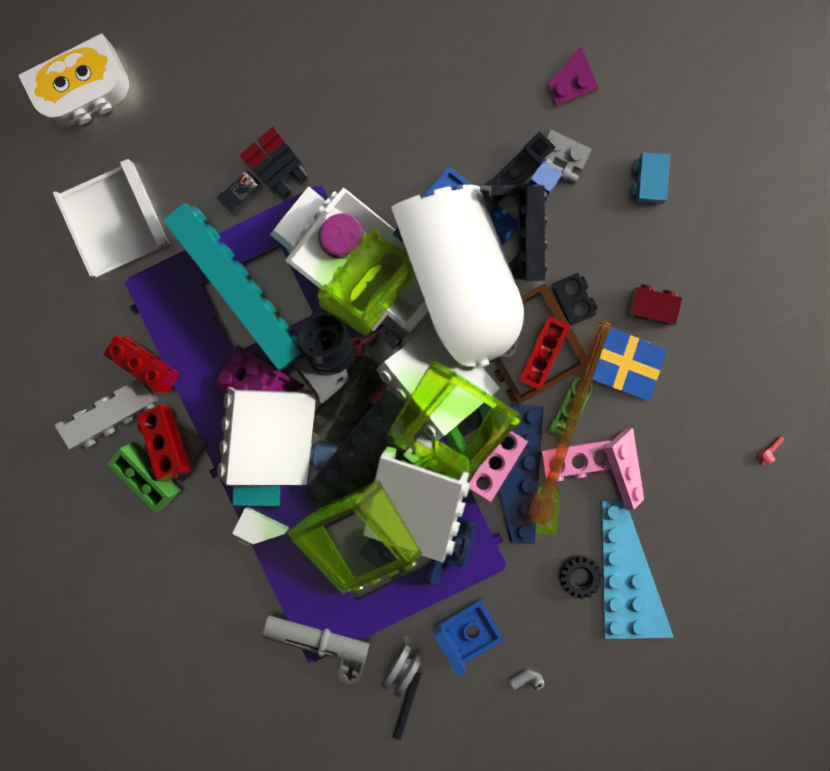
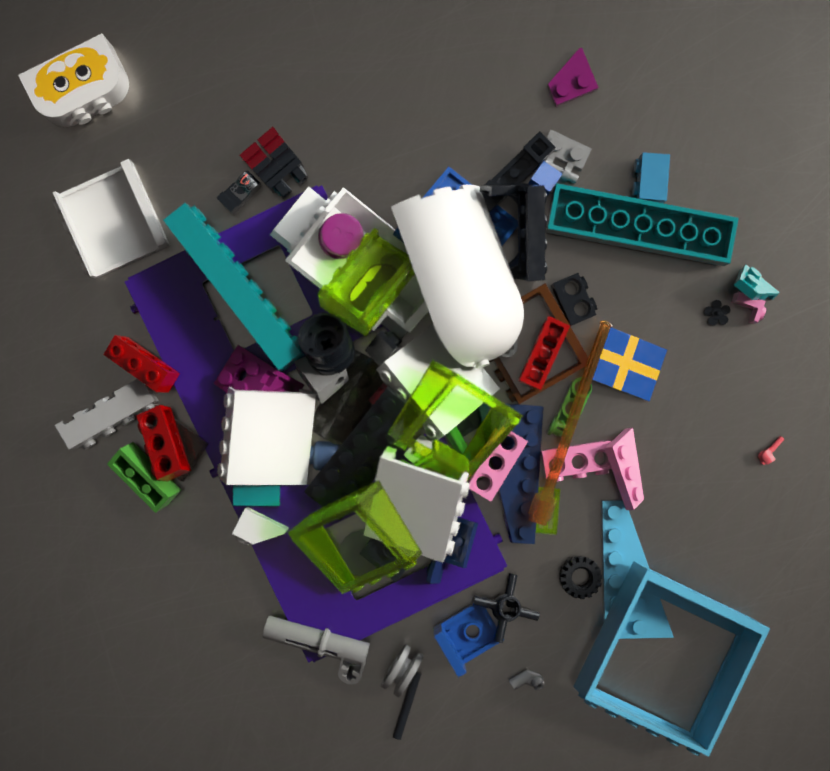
(360, 343): coral hand -> none
(497, 607): none -> black bar
(641, 225): none -> teal brick
(655, 305): dark red brick -> none
(717, 313): none -> black plant
(727, 684): none -> medium azure door
(753, 285): none -> teal wing
(757, 306): none -> bright pink bracket

